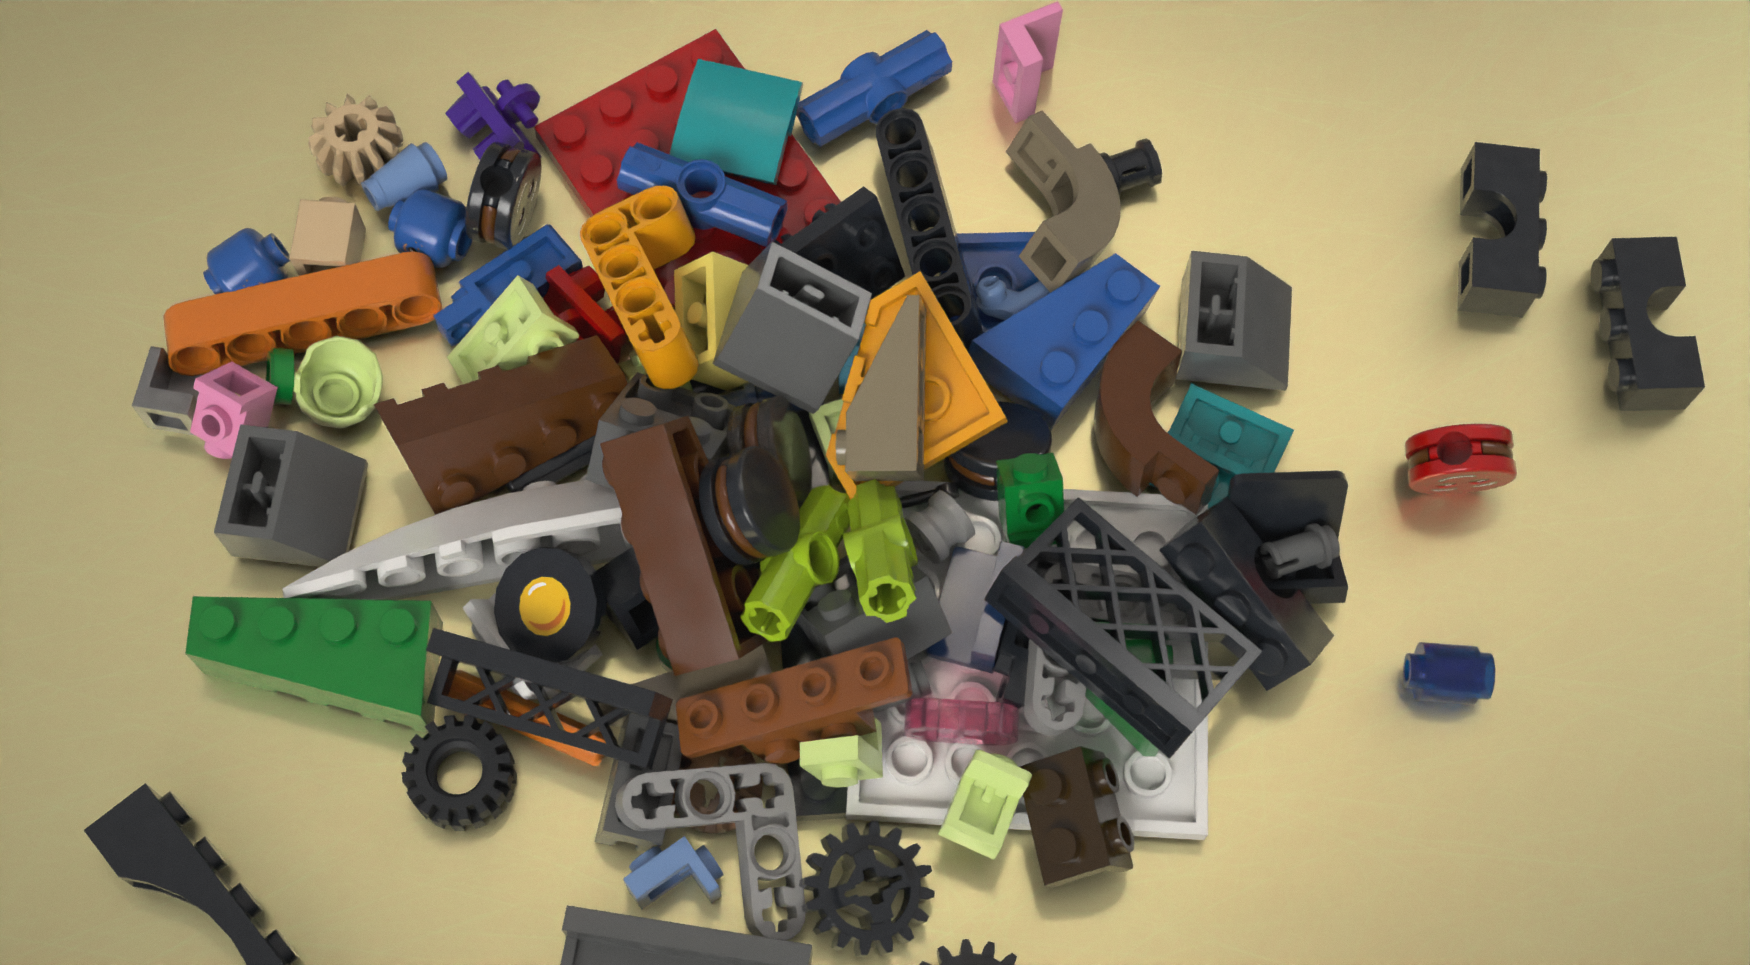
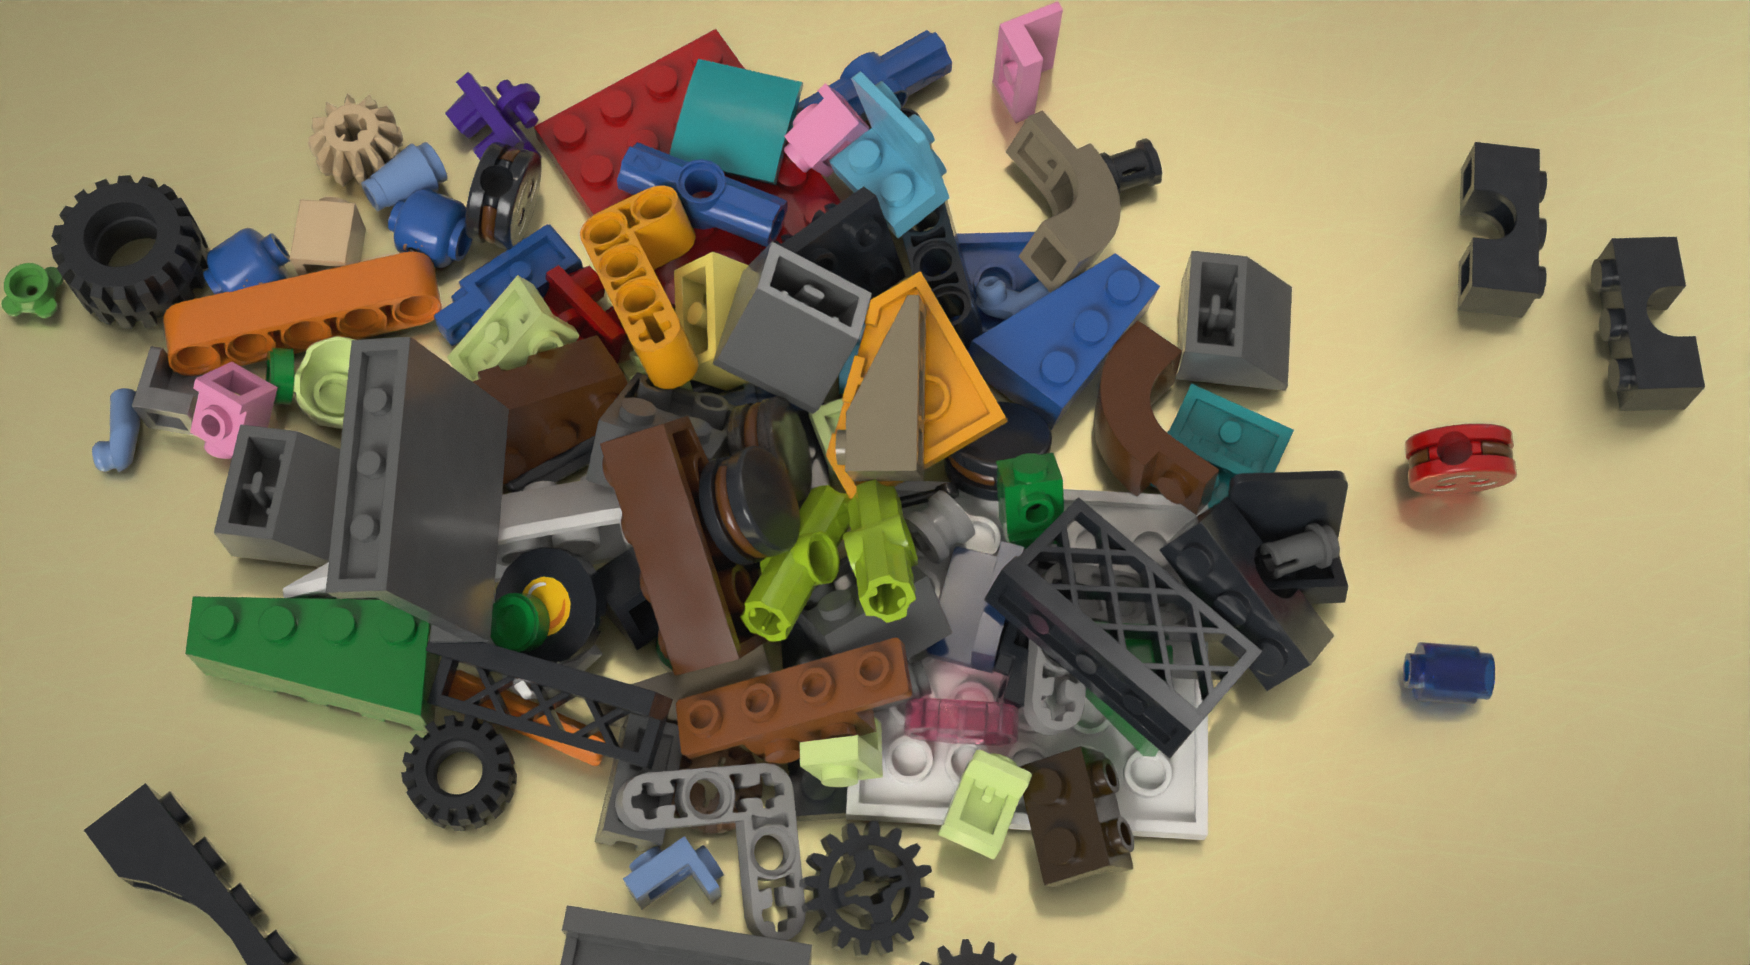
(24, 279): none -> bright green plate
(113, 218): none -> black tyre
(124, 431): none -> medium blue arm
(418, 489): none -> dark grey panel
(519, 622): none -> green tile
(823, 132): none -> bright pink brick
(893, 159): none -> medium azure bracket

